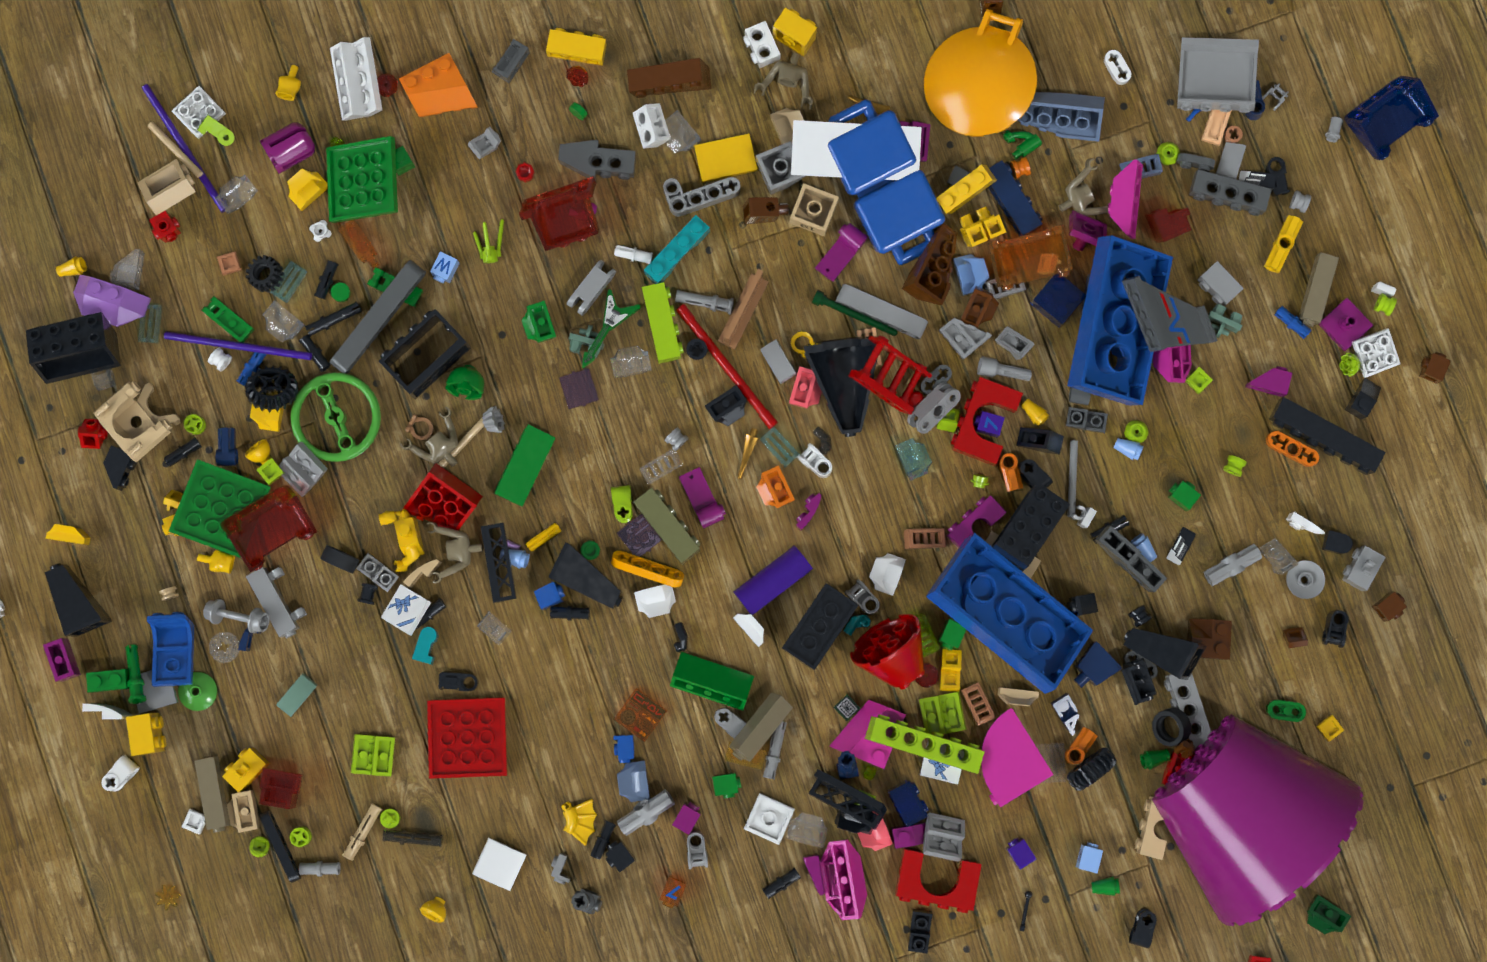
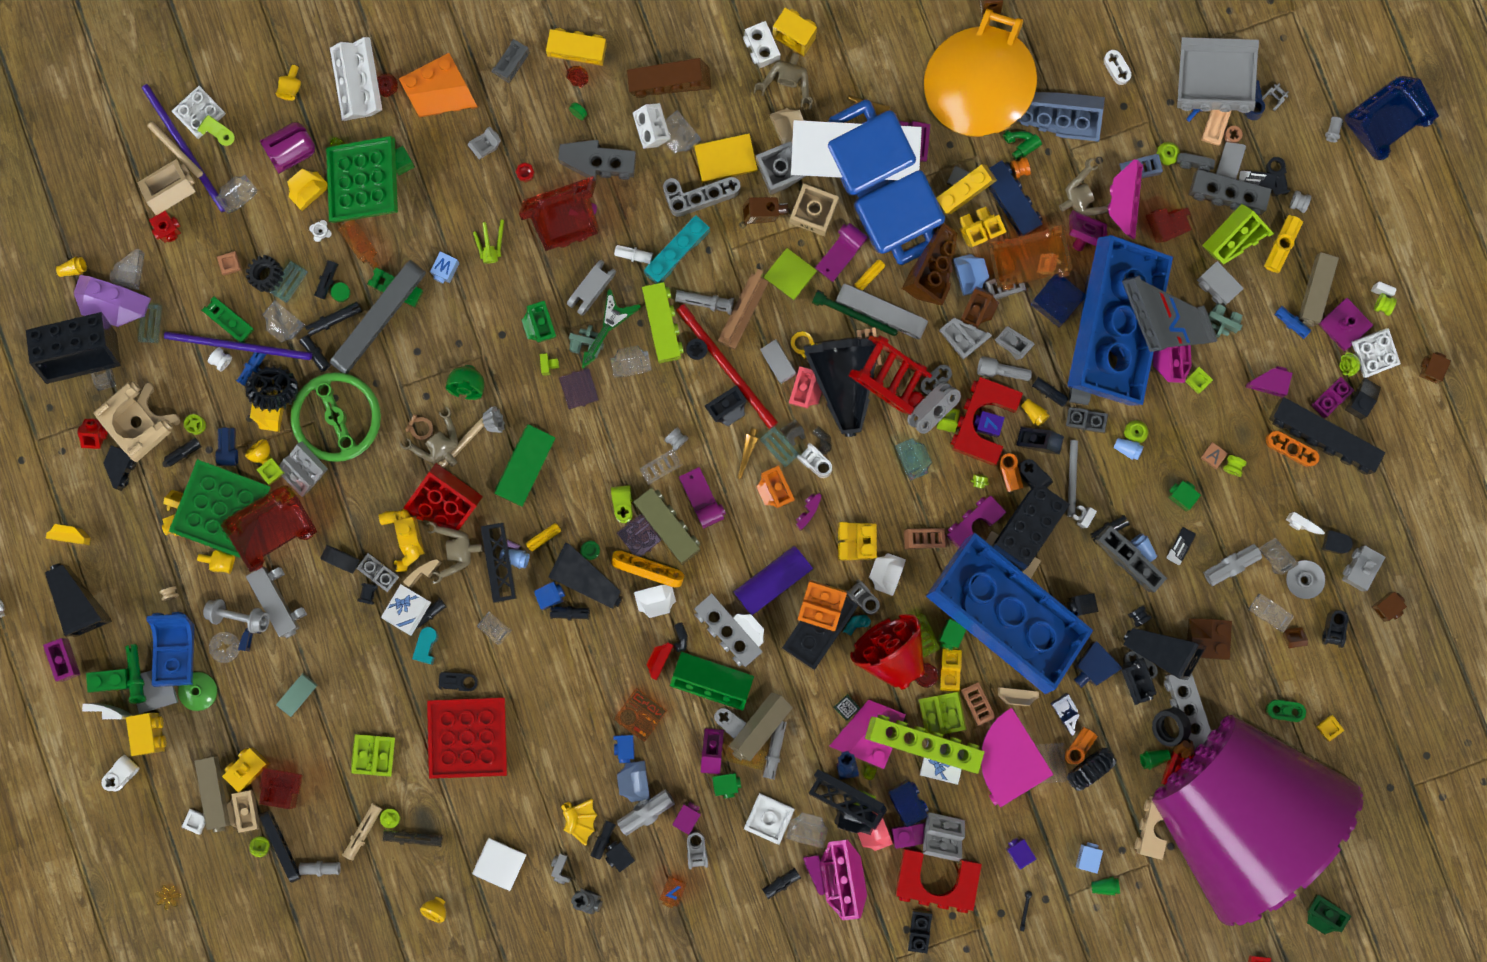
(297, 837): lime wheel -> none
(438, 367): black hose -> none
(547, 364): none -> lime tile
(658, 659): none -> red slope
(702, 613): none -> light grey brick
(712, 751): none -> magenta slope
(790, 274): none -> lime slope
(791, 431): none -> clear smoke tile
(822, 605): none -> orange slope
(859, 541): none -> yellow hips
(869, 275): none -> yellow axle
(1050, 392): none -> black axle
(1143, 931): black piece -> none
(1214, 455): none -> nougat tile
(1236, 234): none -> lime wedge
(1271, 612): none -> clear slope
(1332, 397): none -> magenta slope

